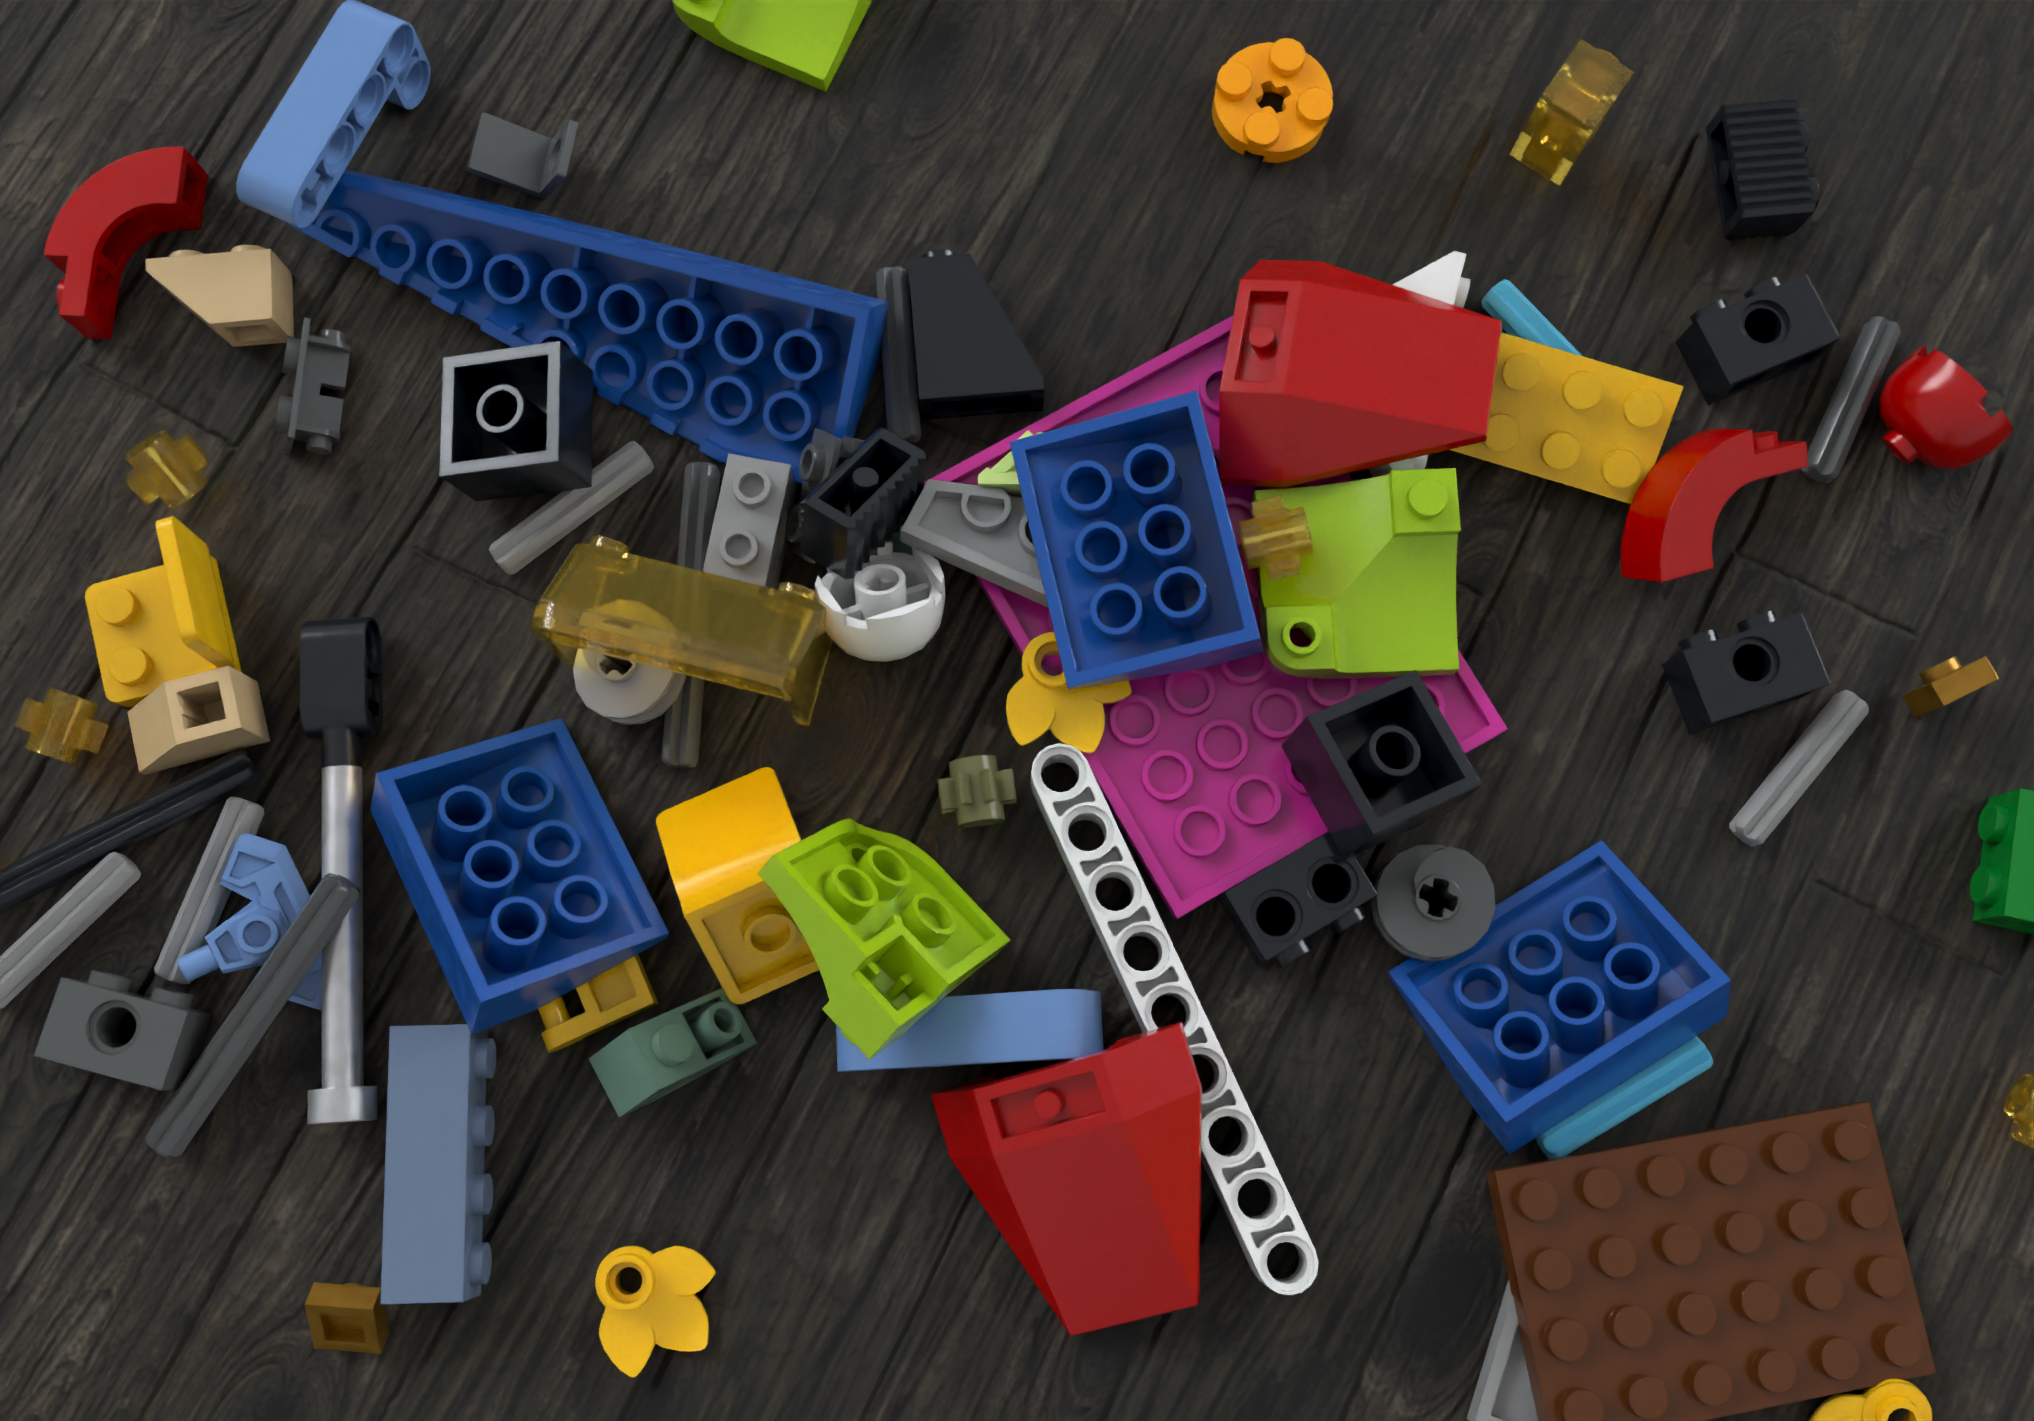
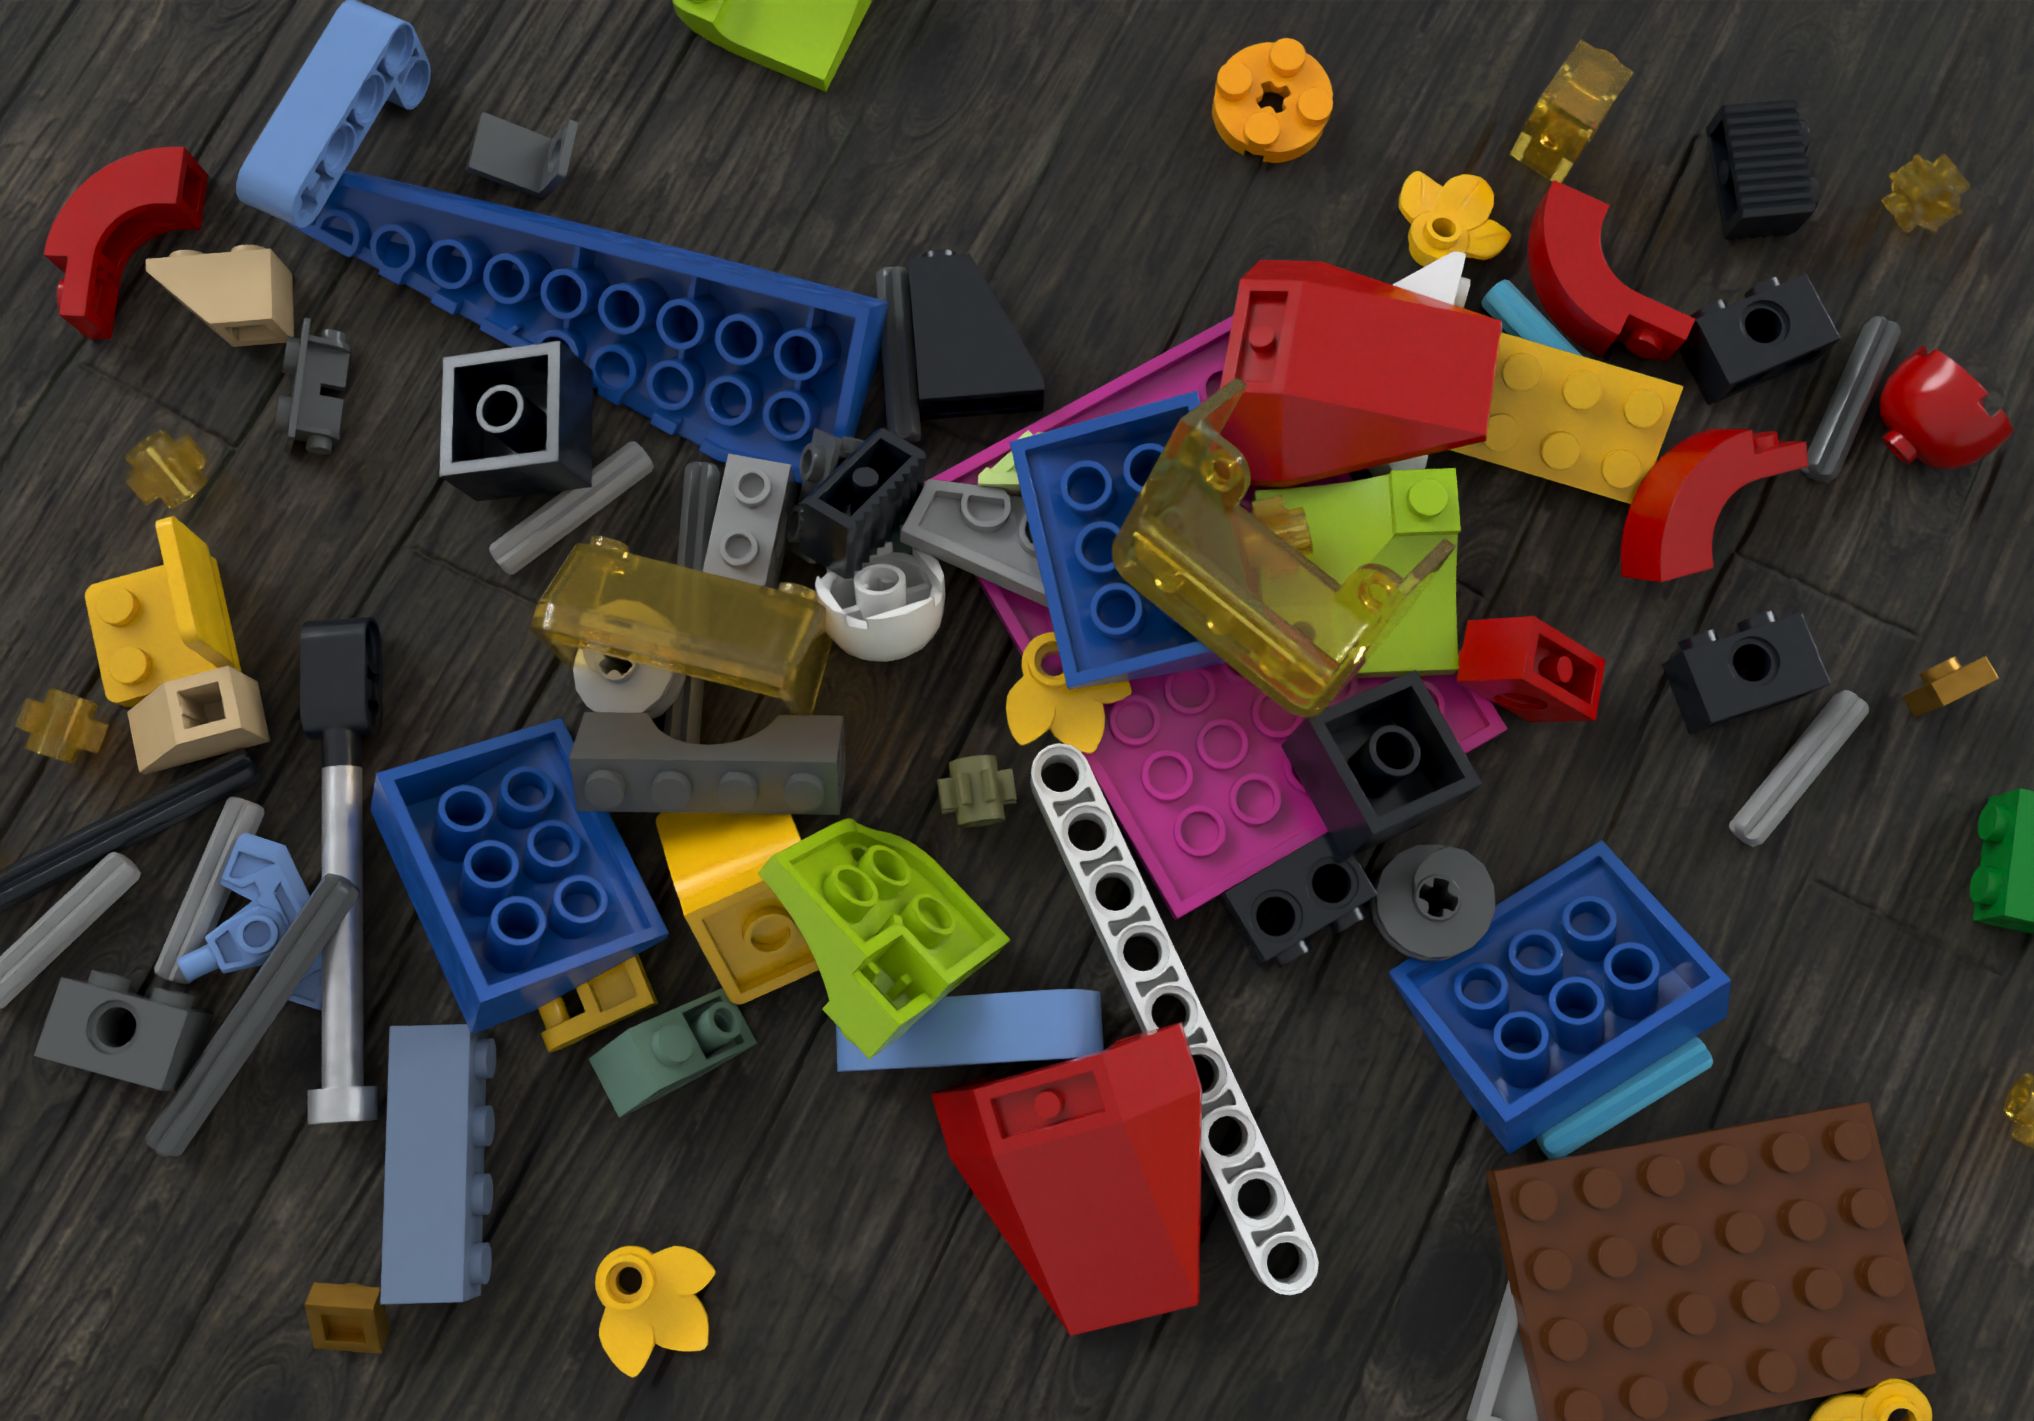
(634, 767): none -> dark grey arch
(1245, 585): none -> clear yellow windscreen
(1450, 218): none -> yellow plate
(1531, 669): none -> red brick
(1584, 292): none -> red arch
(1925, 193): none -> clear yellow gear

